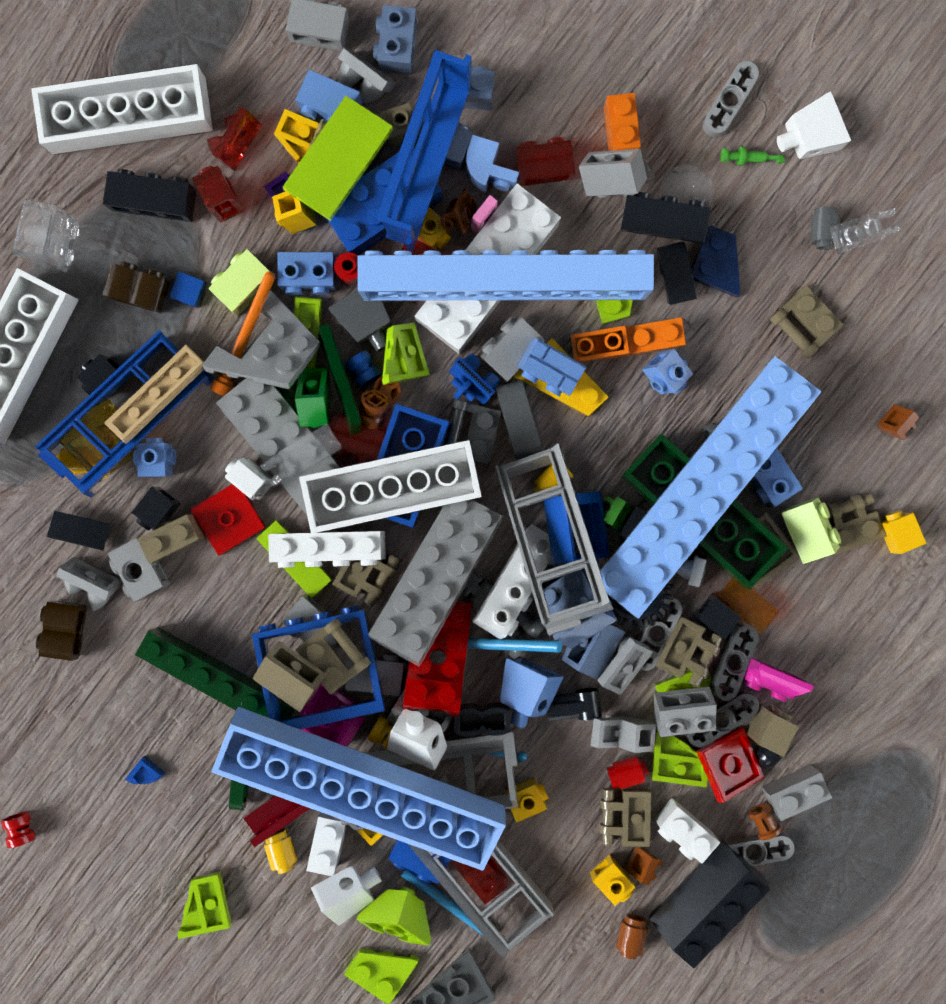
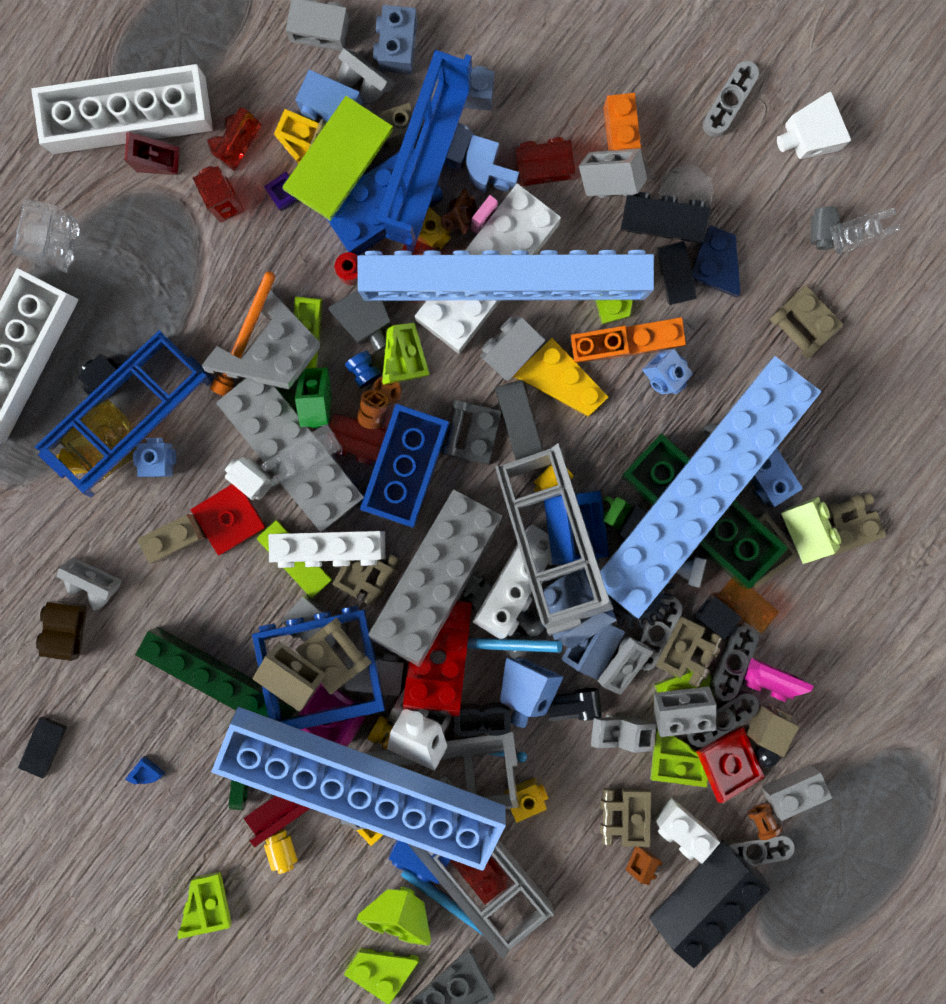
(18, 829): red wheel -> none
(42, 747): none -> black tile
(78, 530): black slope -> none
(136, 287): dark brown brick -> none
(149, 195): black brick -> none
(151, 155): none -> dark red slope
(152, 575): light grey brick -> none
(155, 394): tan tile -> none
(155, 508): black brick -> none
(187, 289): blue tile -> none
(239, 282): yellowish green brick -> none
(293, 213): yellow brick -> none
(307, 272): medium blue brick -> none
(326, 845): white brick -> none
(340, 380): dark green tile -> none
(345, 893): white torso -> none
(390, 486): white brick -> none
(470, 383): blue hips -> none
(551, 367): medium blue brick -> none
(613, 880): yellow brick -> none
(627, 772): red brick -> none
(632, 936): dark orange brick -> none
(748, 156): bright green piece -> none
(898, 421): dark orange tile -> none
(902, 532): yellow brick -> none

